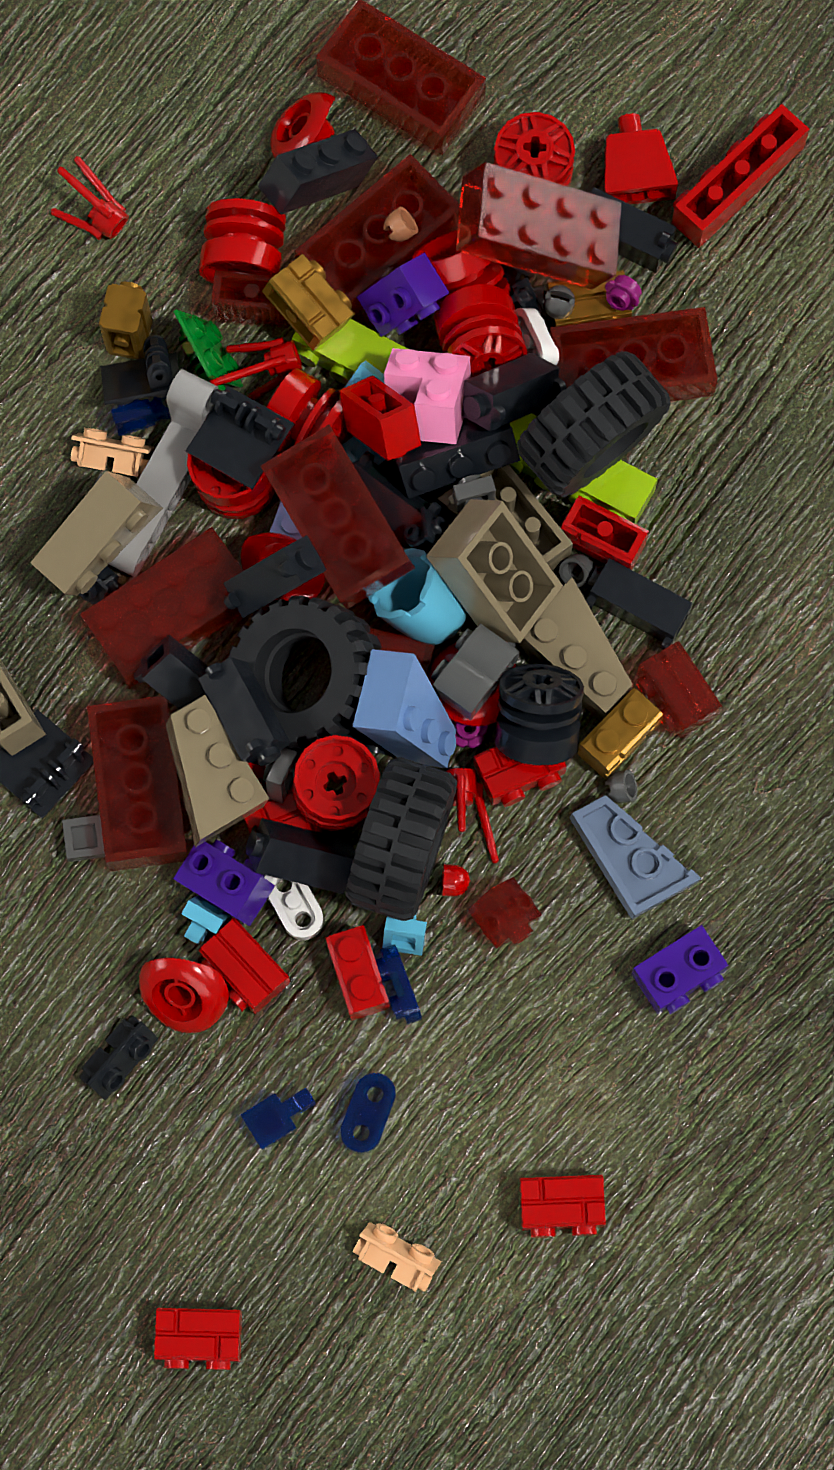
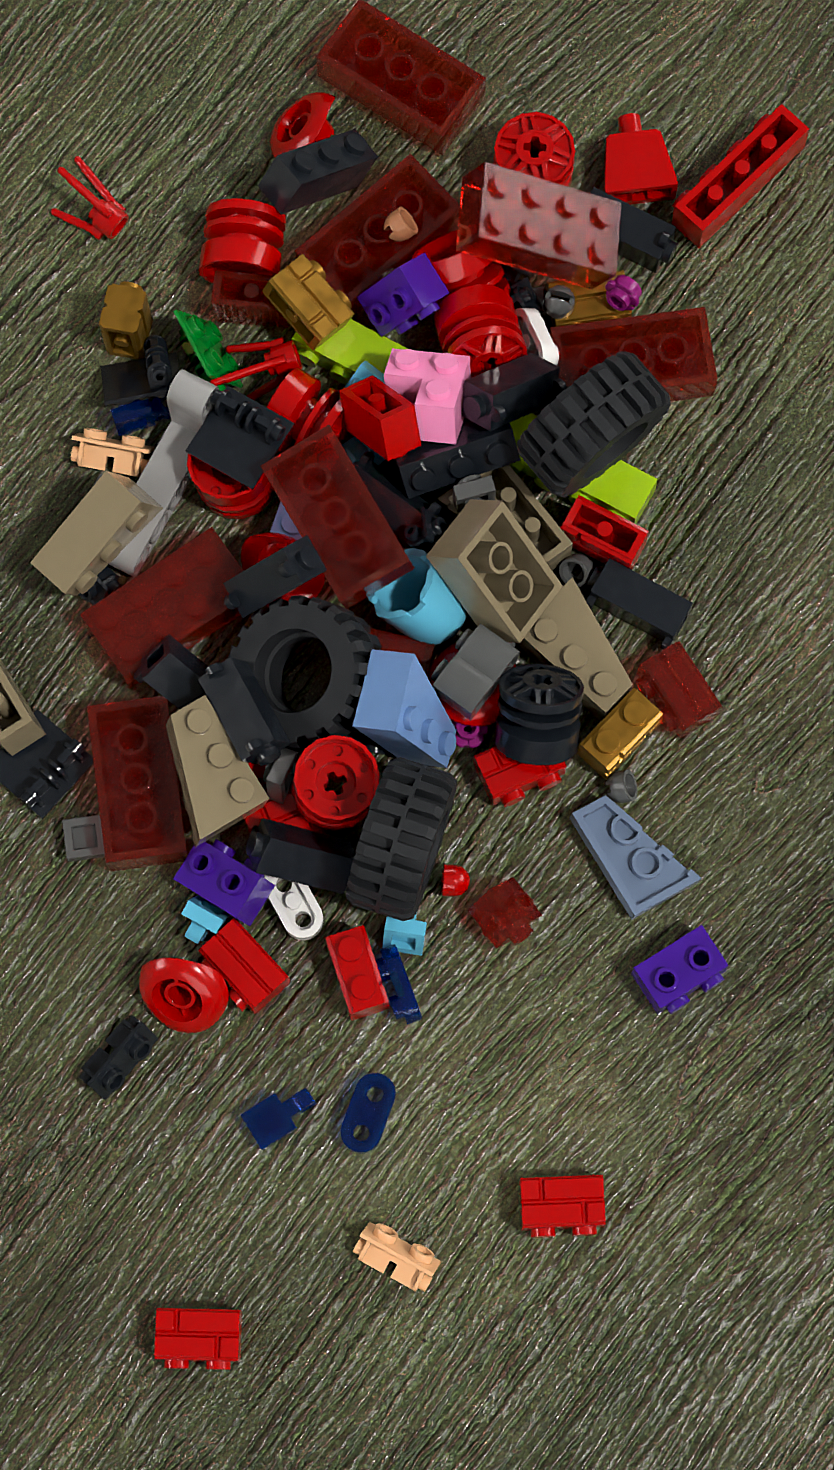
(466, 791): red plant -> none

